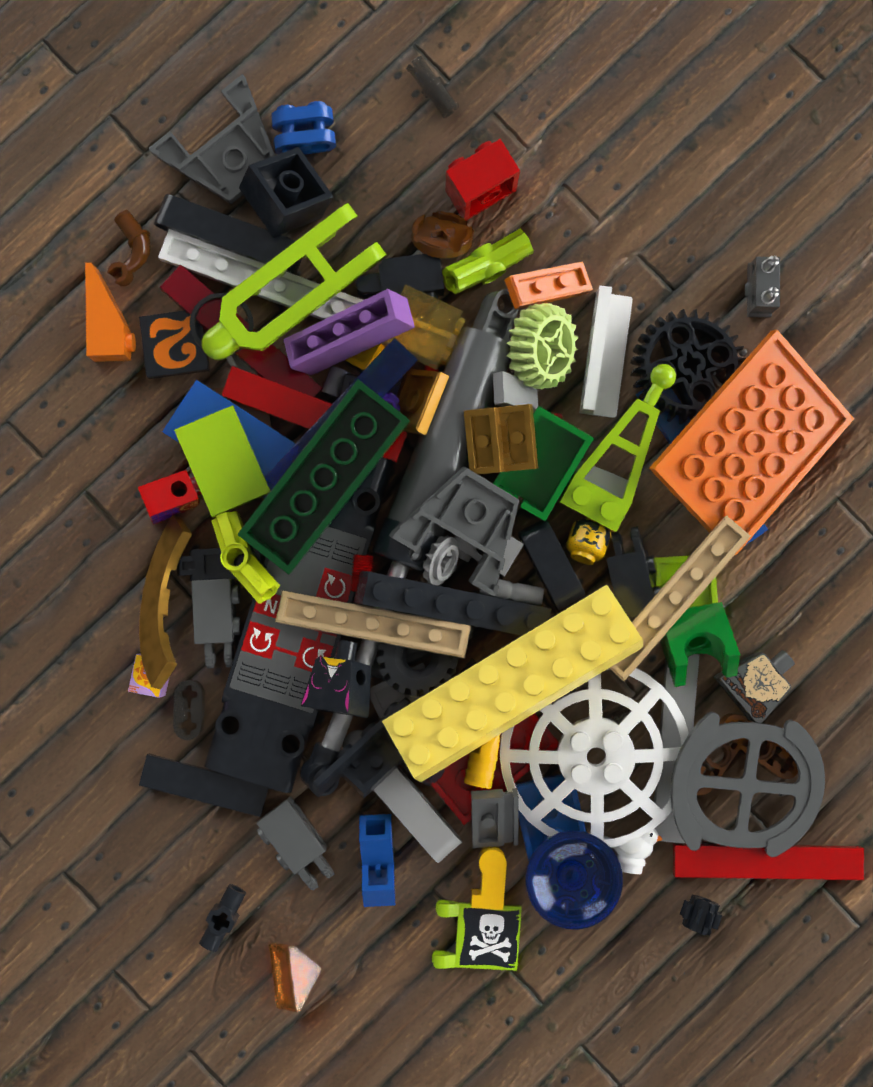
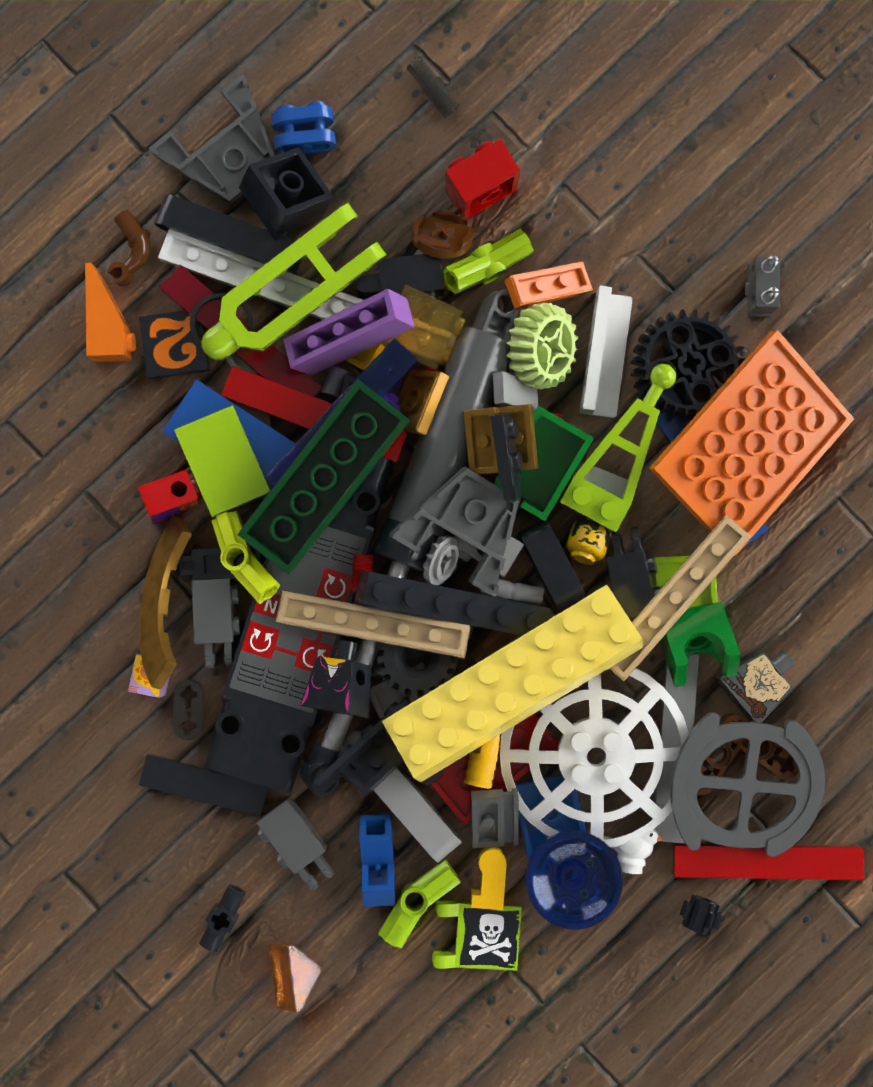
(404, 916): none -> lime piece
(508, 459): none -> black hinge

